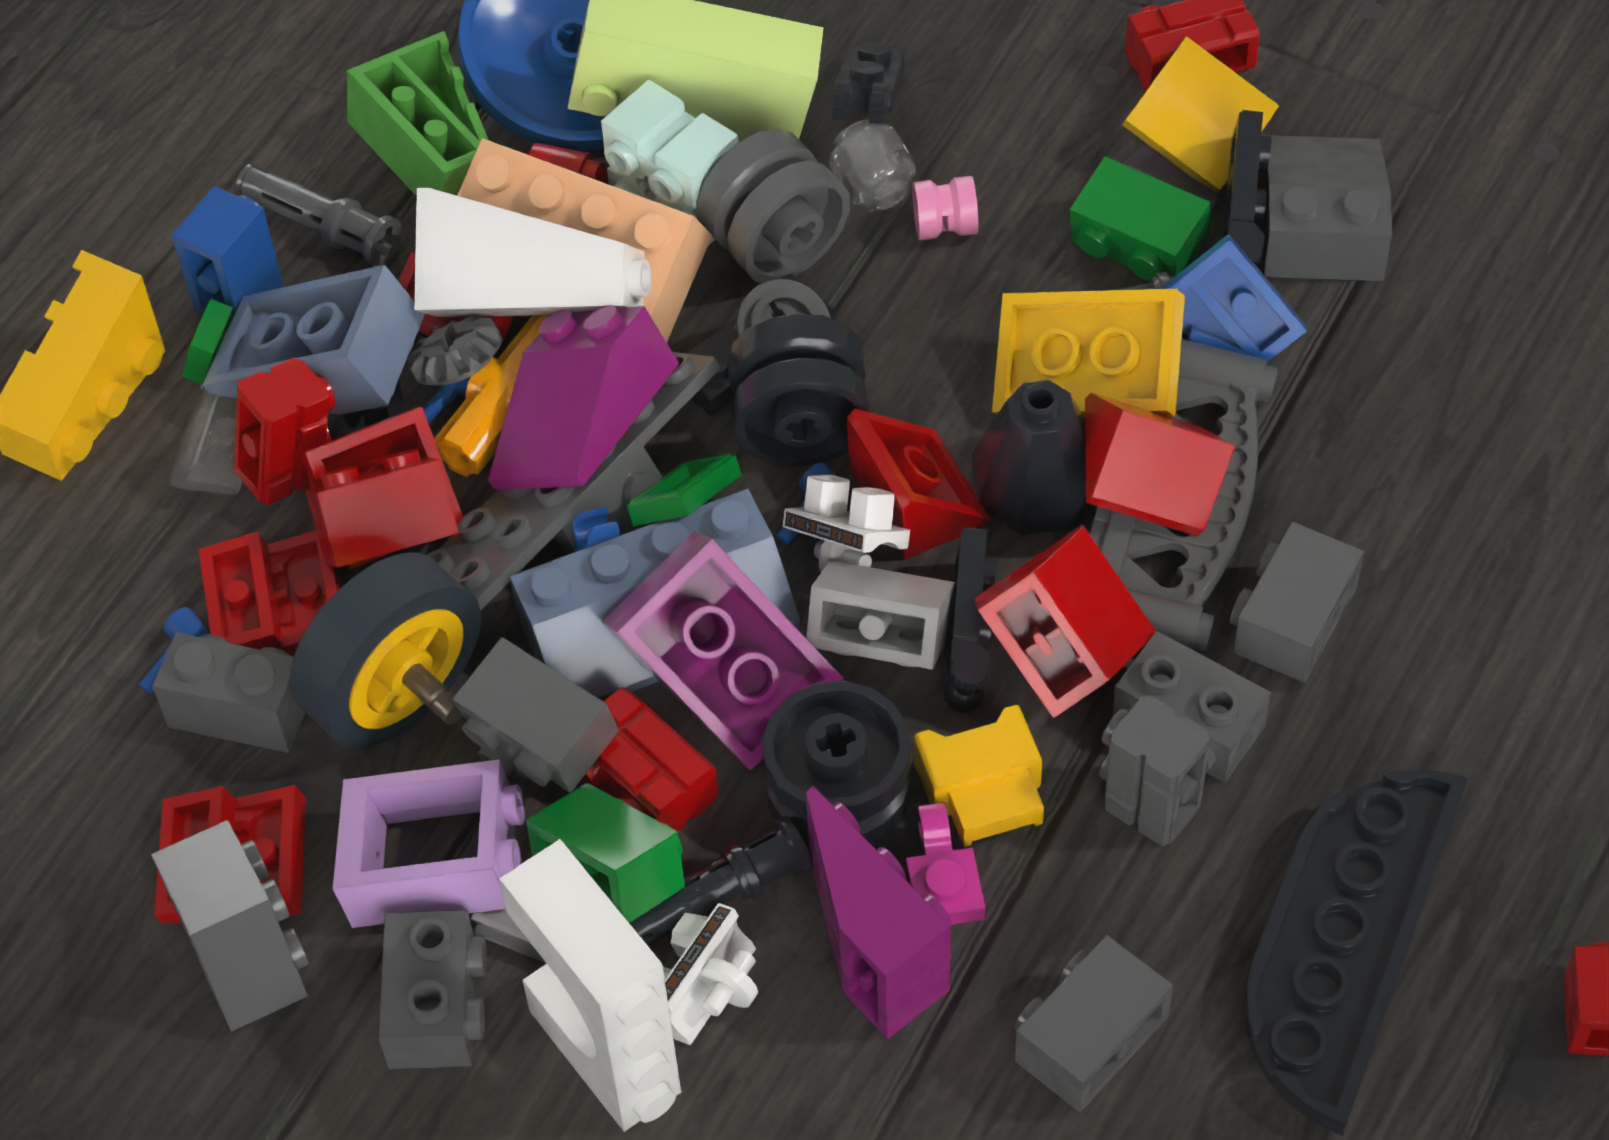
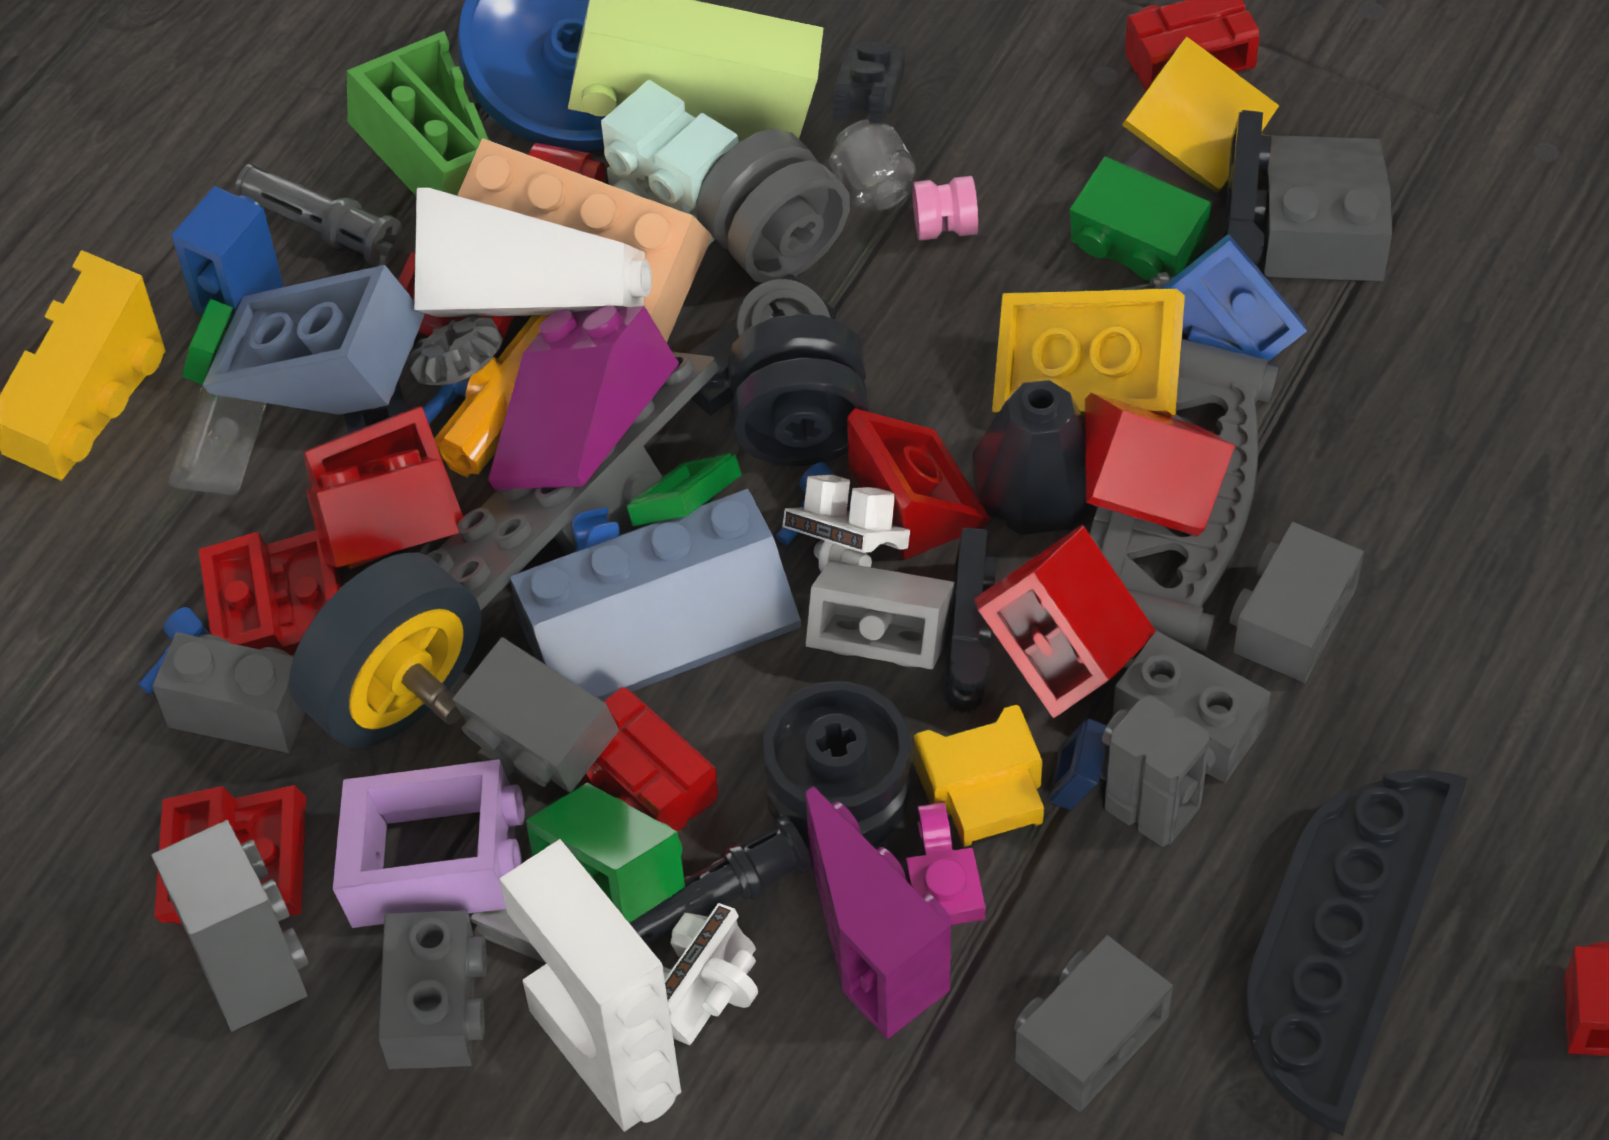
(275, 423): red brick -> none
(717, 644): magenta slope -> none
(1078, 765): none -> dark blue tile

